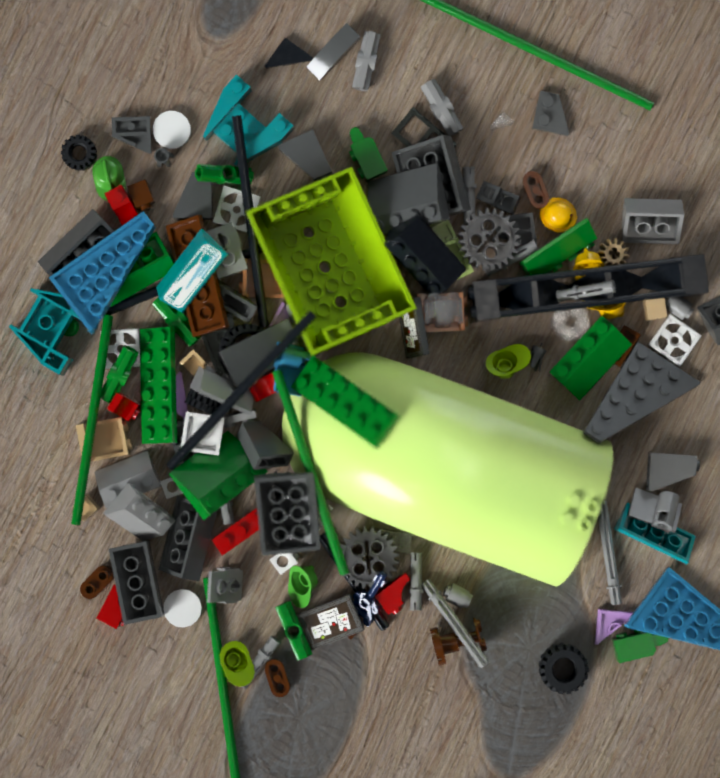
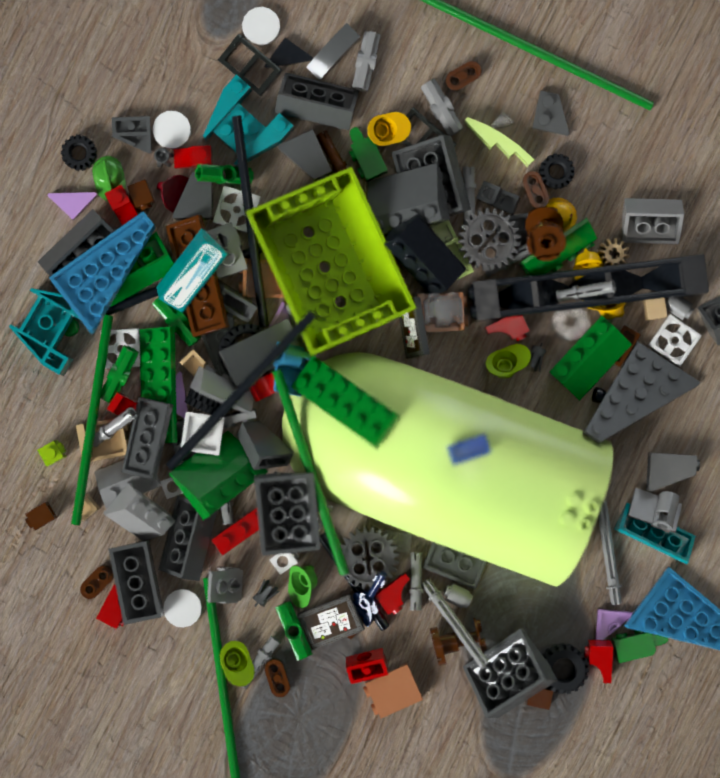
(40, 516): none -> reddish brown brick
(52, 453): none -> lime brick
(73, 203): none -> lavender tile
(107, 431): none -> light grey pin
(147, 438): none -> dark grey tile
(172, 190): none -> dark red shield
(192, 156): none -> red arch
(237, 40): none -> pearl dark grey window
(261, 26): none -> white tile
(265, 593): none -> dark grey piece
(316, 101): none -> dark grey slope
(331, 151): none -> reddish brown pin
(366, 666): none -> red brick
(389, 128): none -> yellow piece
(393, 691): none -> nougat panel
(454, 565): none -> dark grey tile
(463, 76): none -> reddish brown plate
(468, 449): none -> blue plate
(492, 137): none -> yellowish green slope
(511, 676): none -> dark grey slope
(512, 326): none -> red arch
(541, 699): none -> reddish brown brick
(545, 233): none -> reddish brown piece
(560, 160): none -> black tyre
(598, 394): none -> black hinge
(601, 655): none -> red arch

